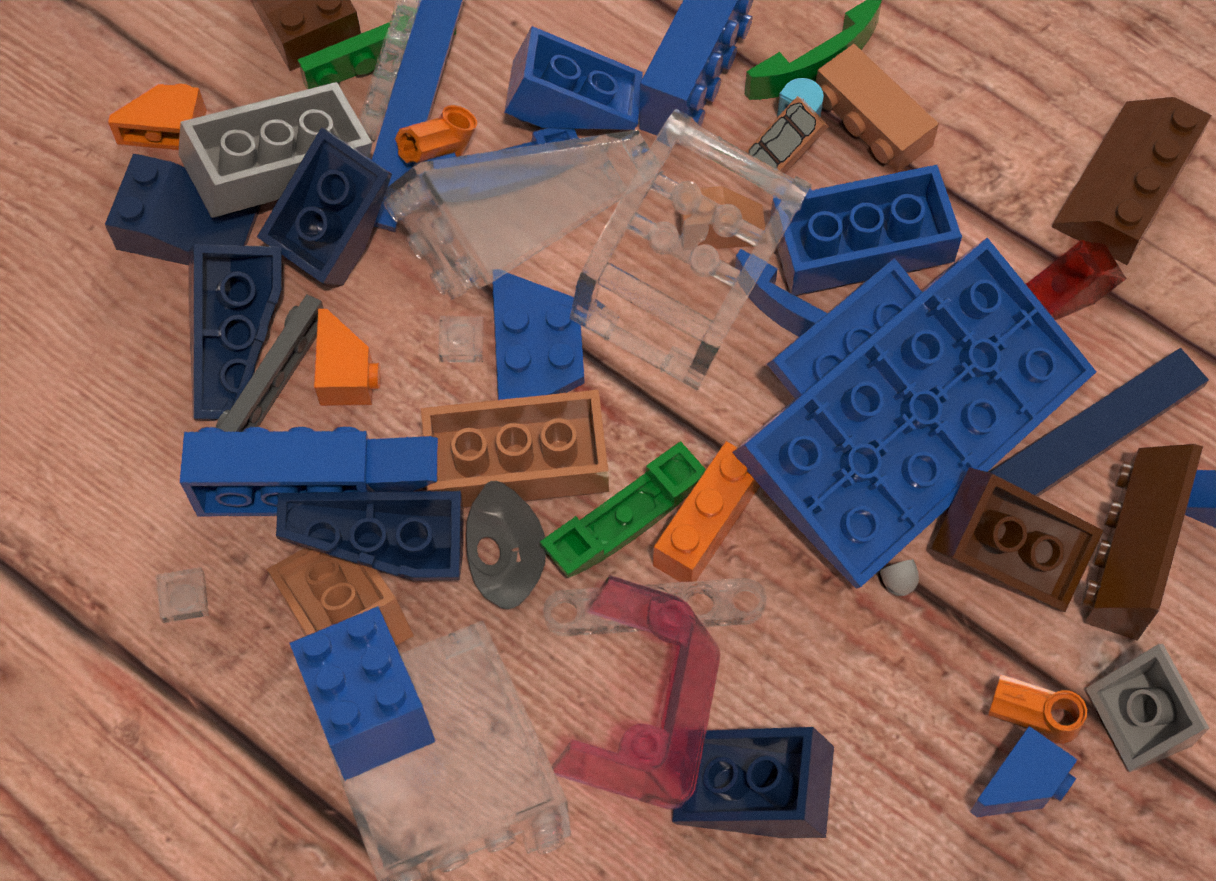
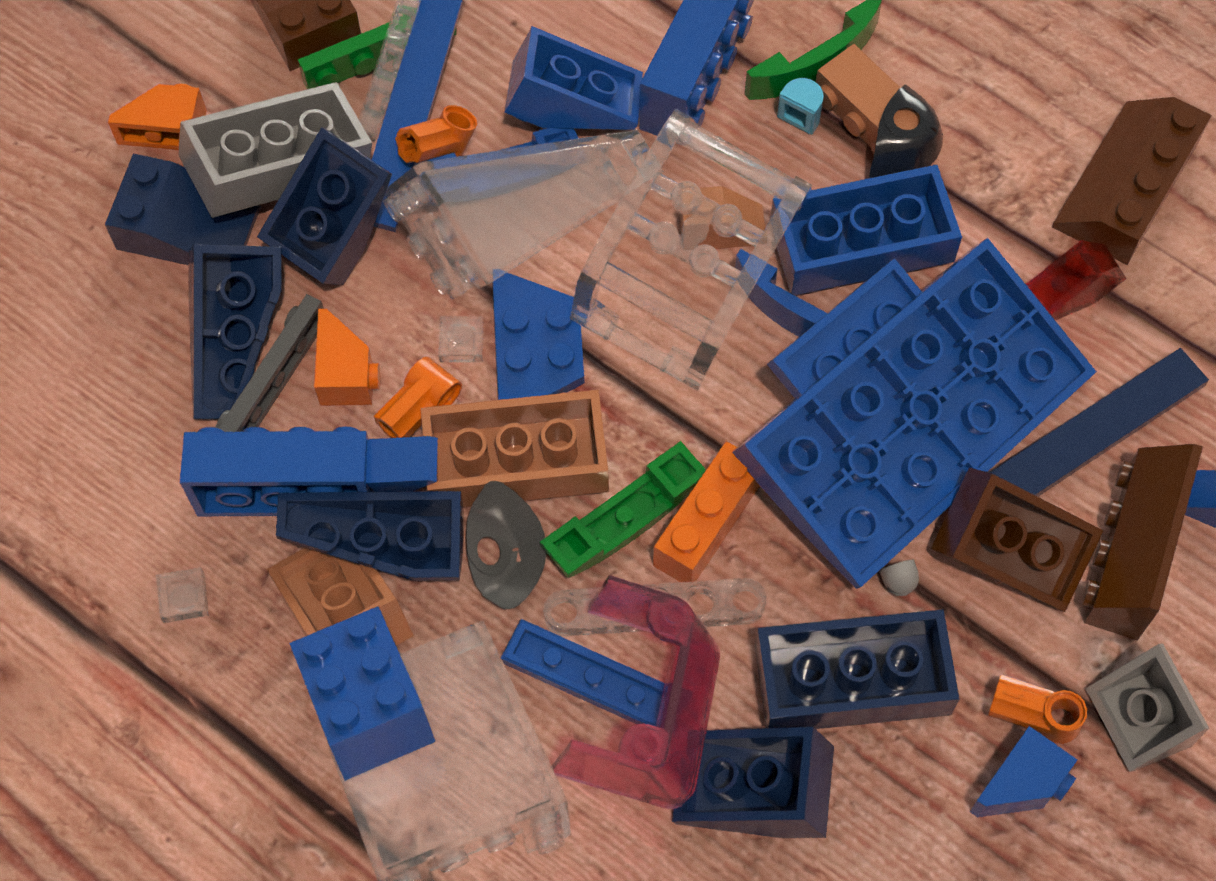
(423, 387): none -> orange piece
(584, 673): none -> blue tile
(788, 136): tile -> none
(856, 671): none -> dark blue brick
(906, 149): none -> black piece

